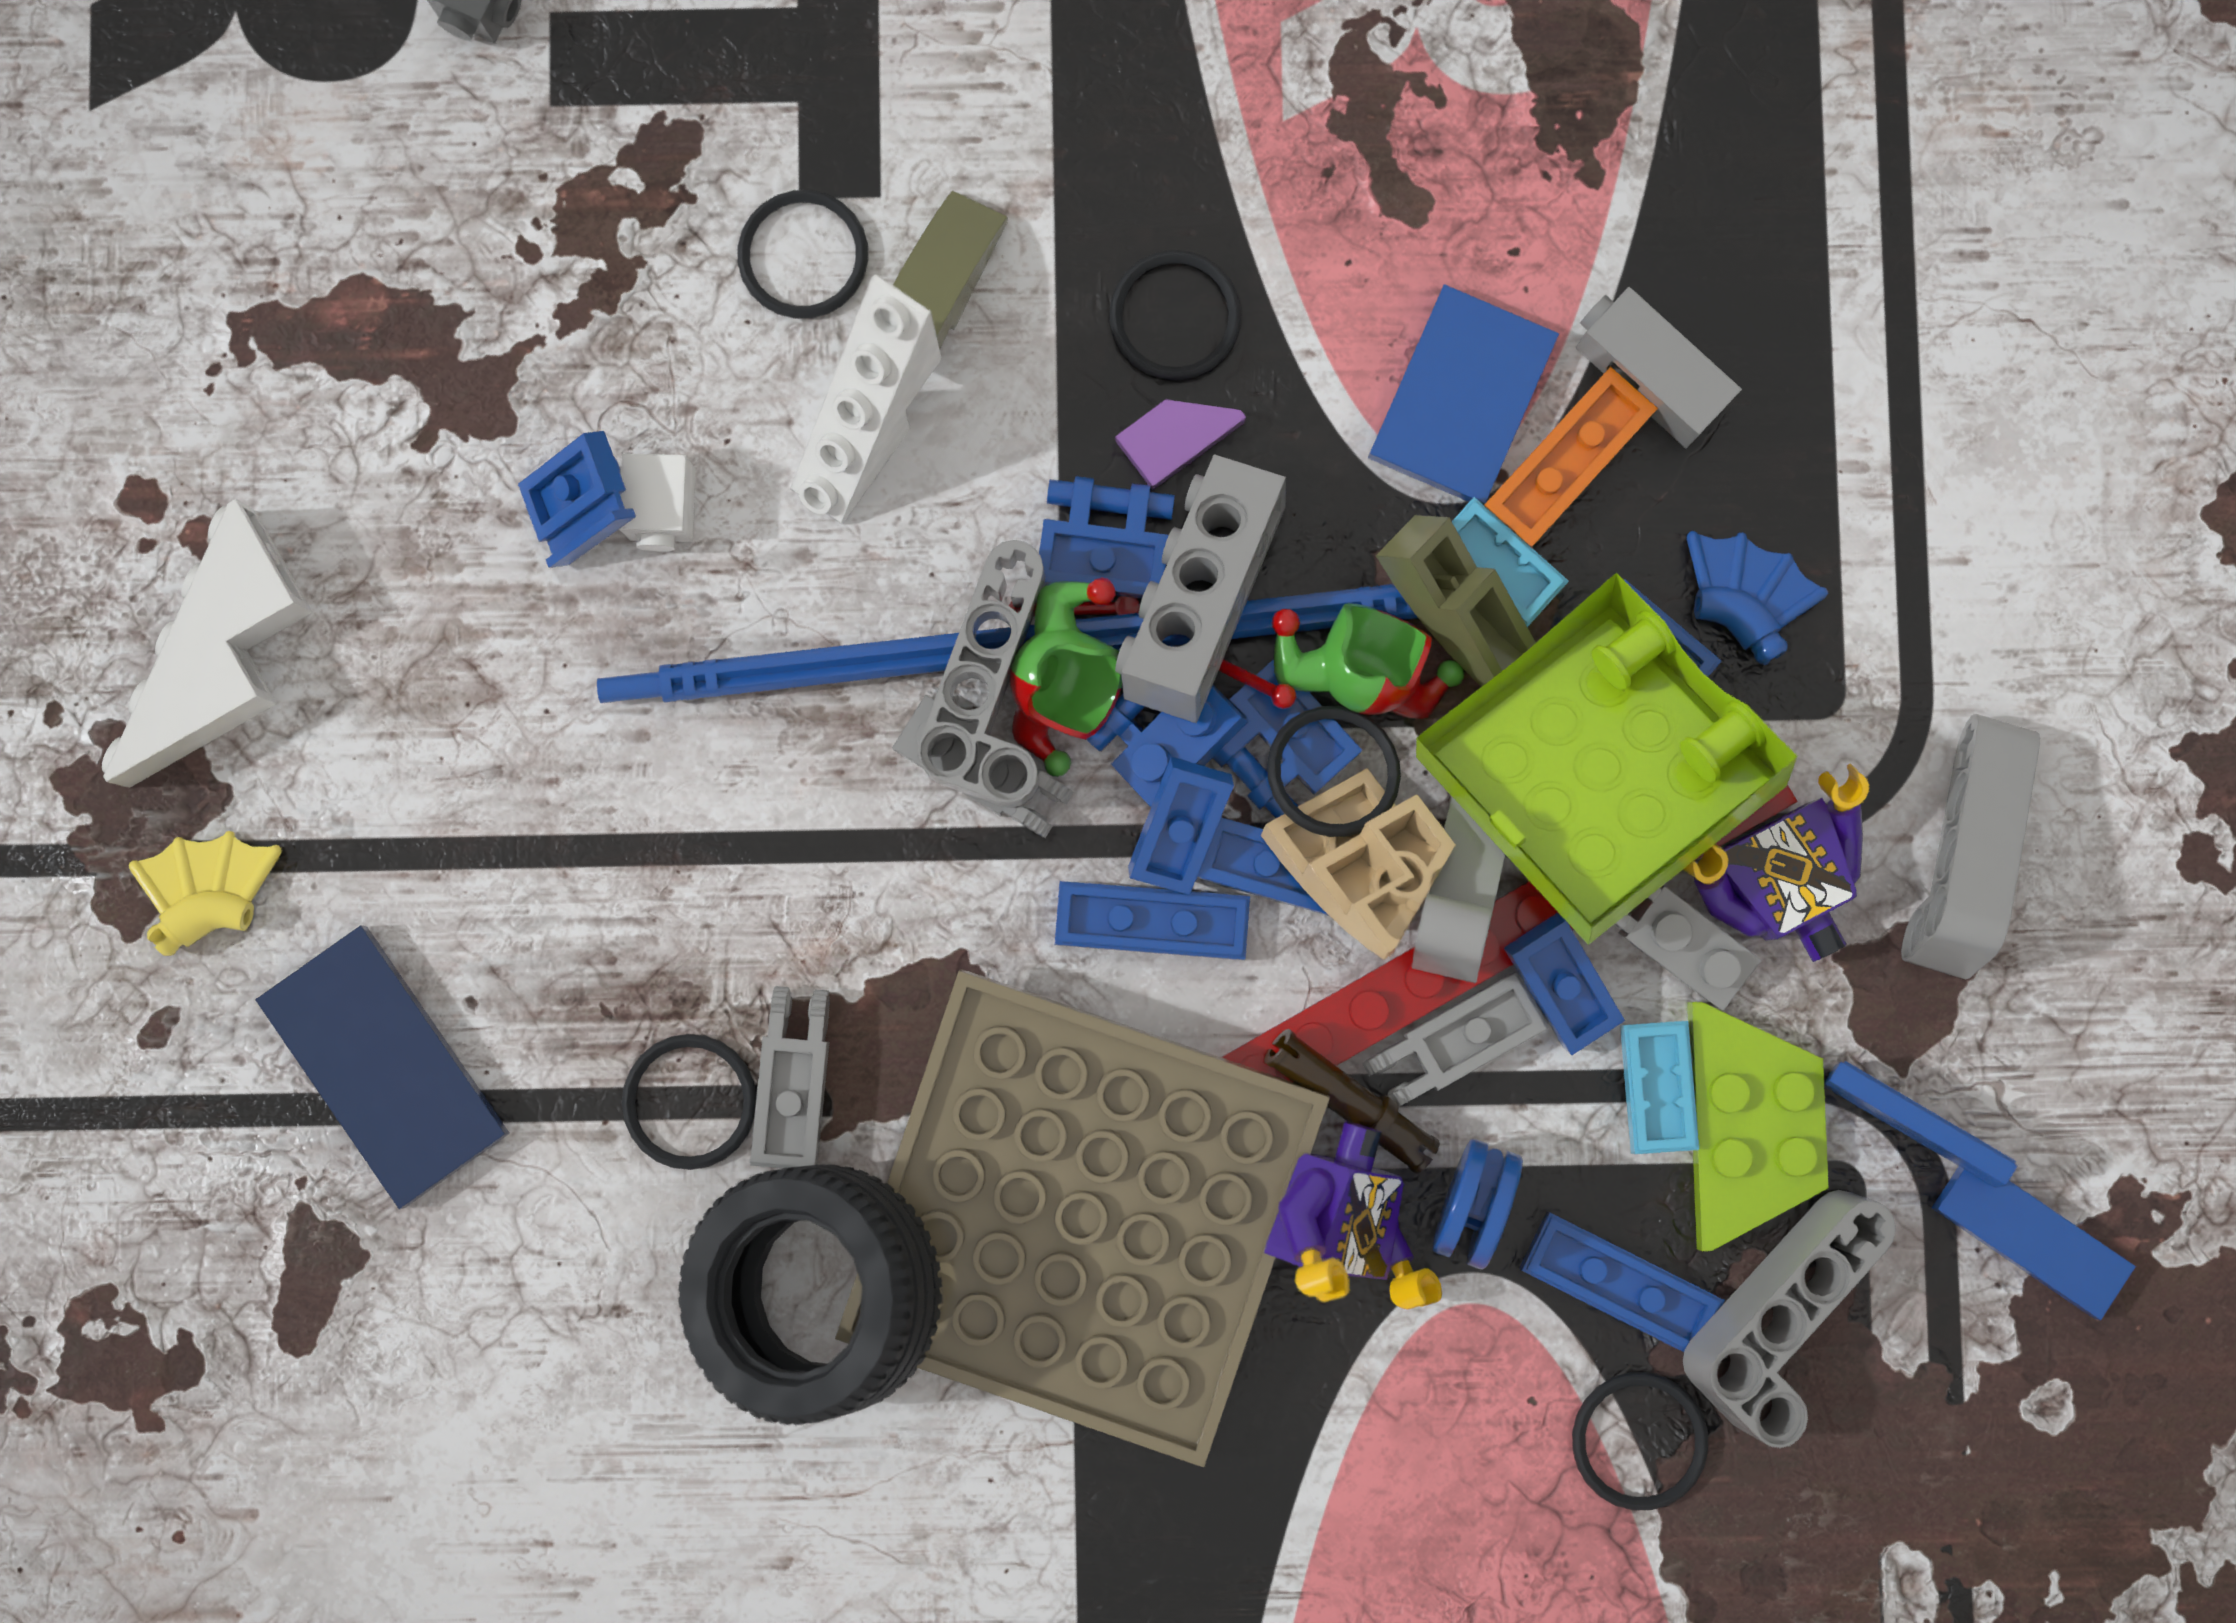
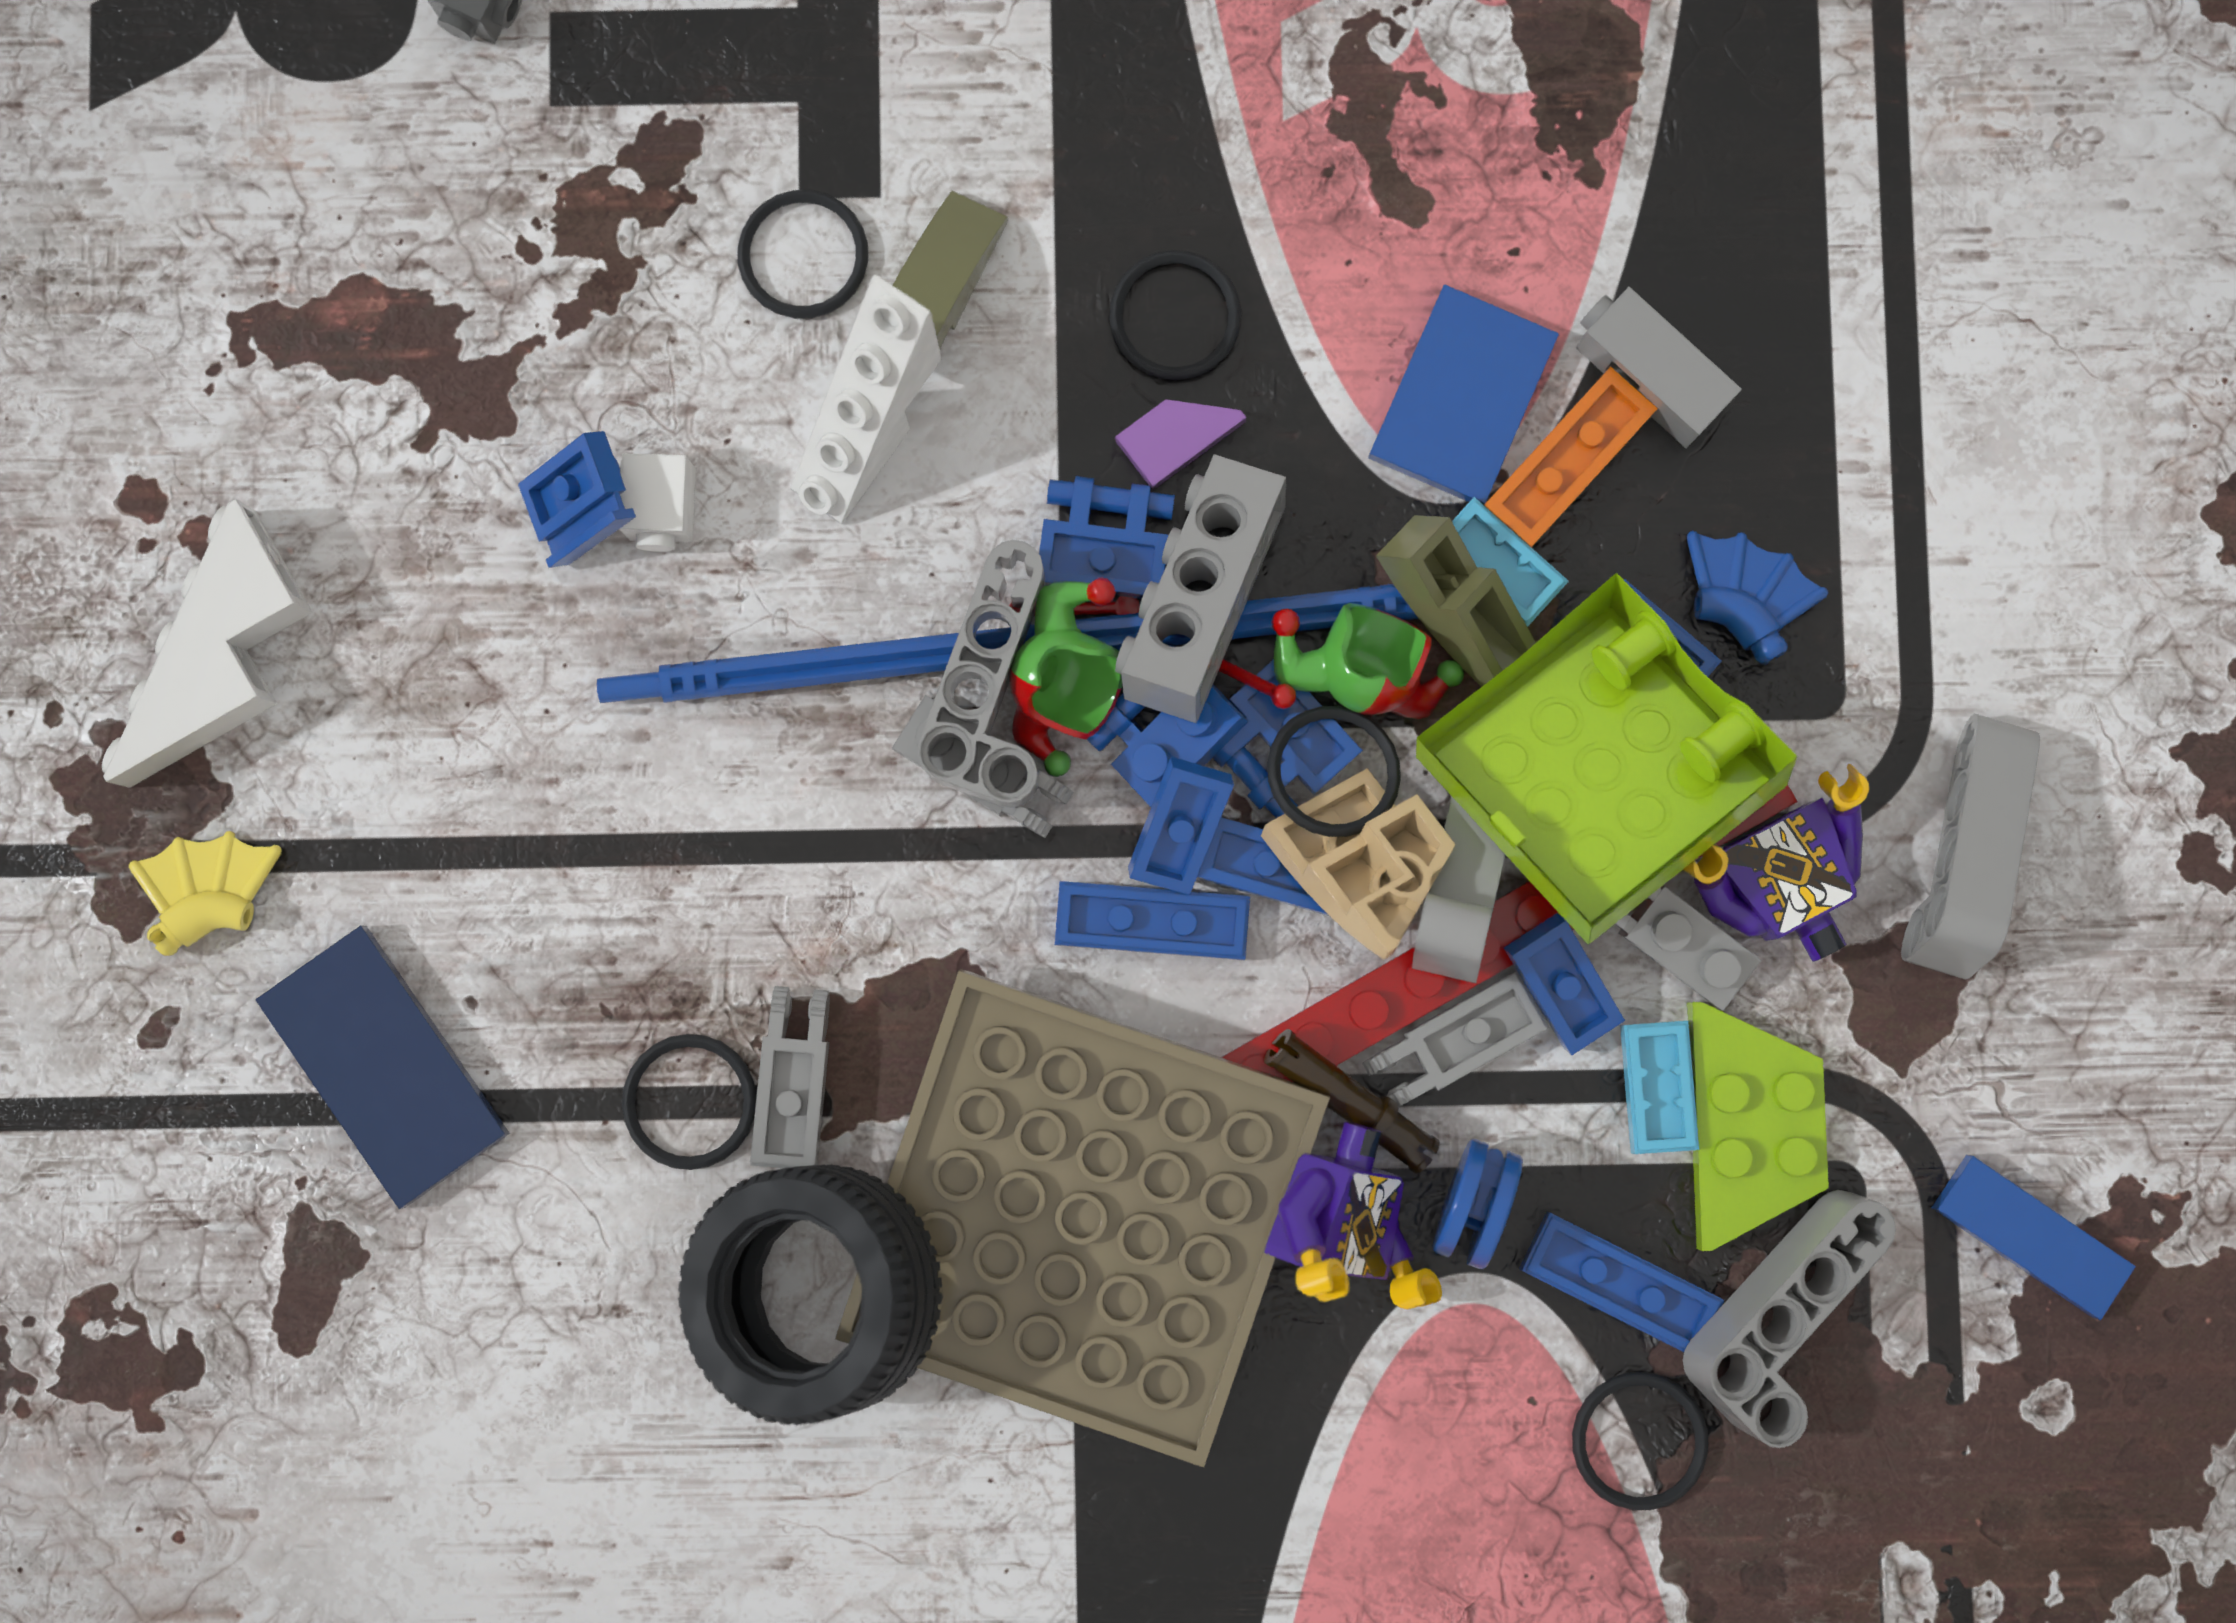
(1920, 1124): blue tile -> none

